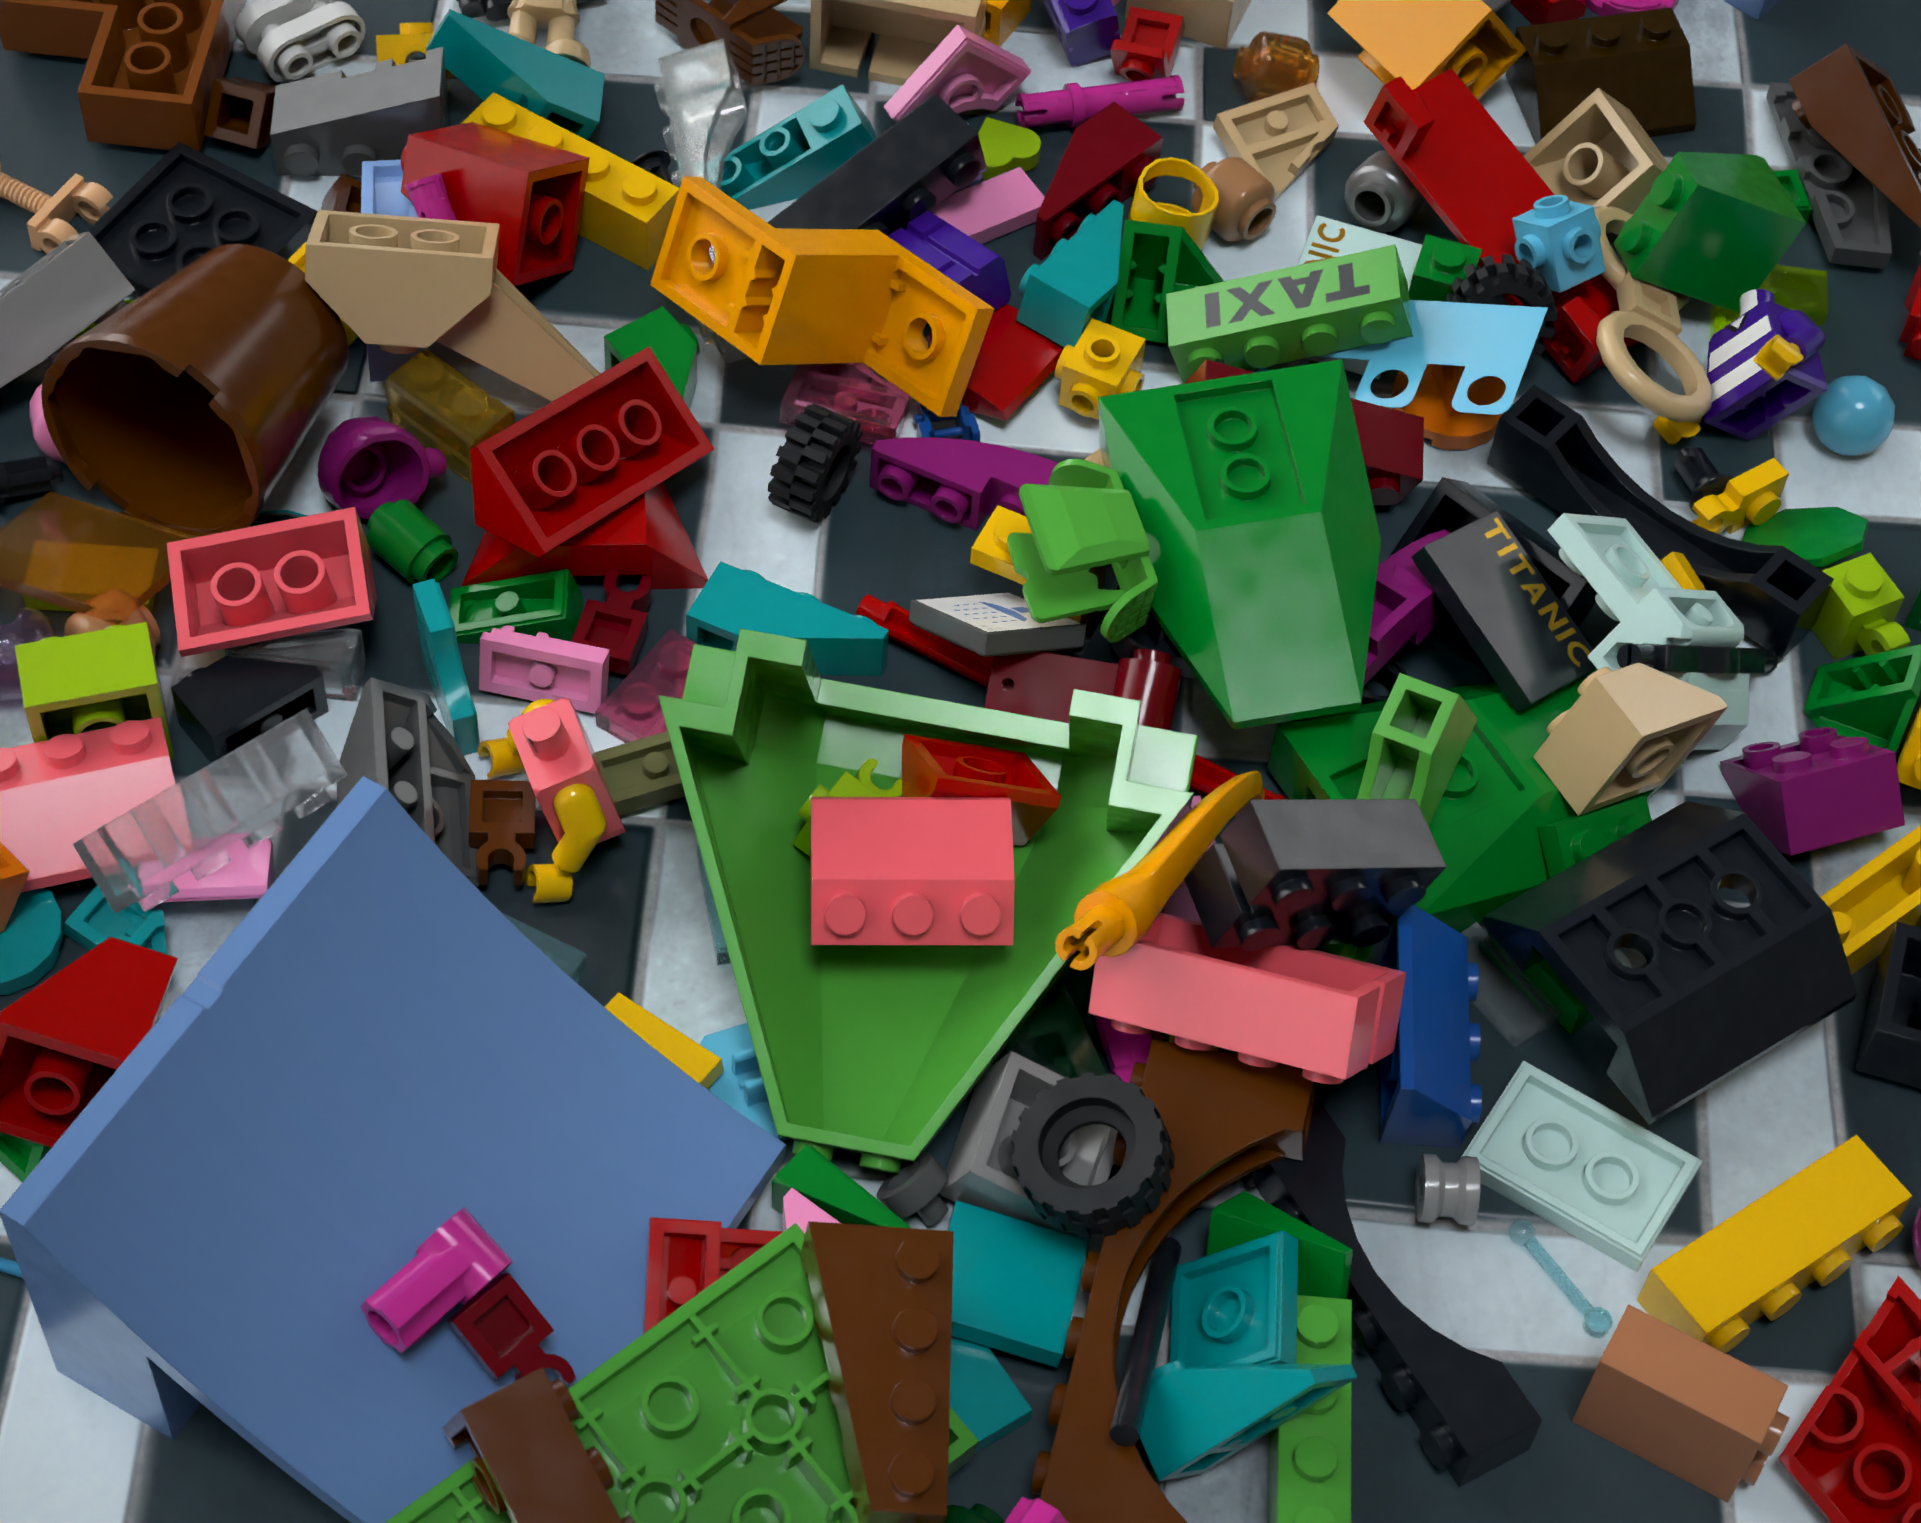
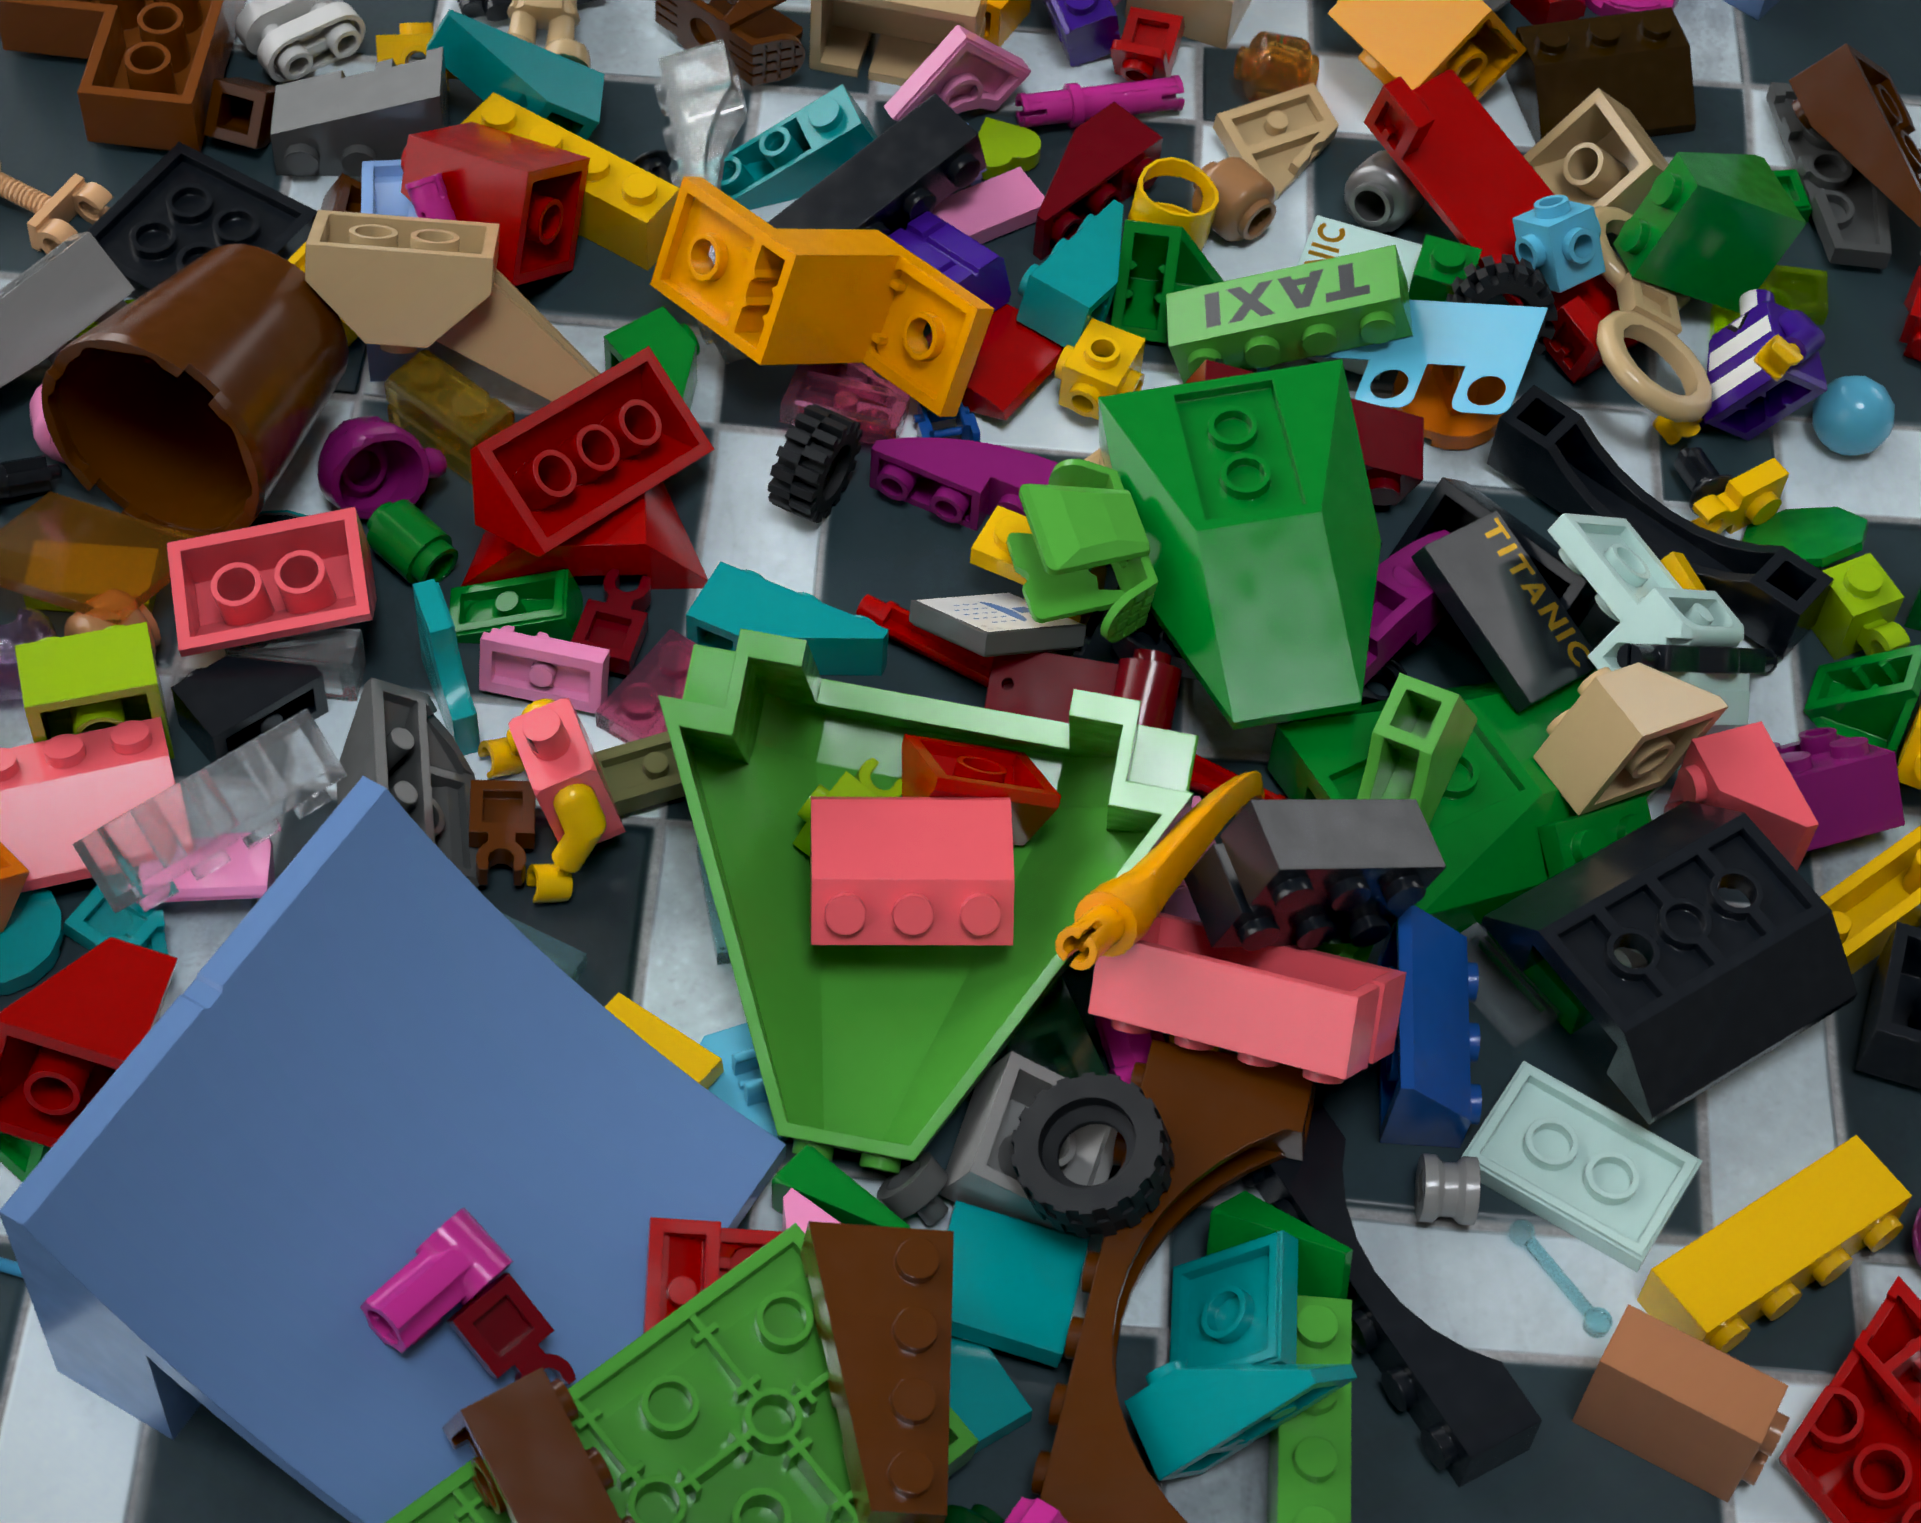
(1145, 1344): black bar -> none
(1747, 775): none -> coral slope

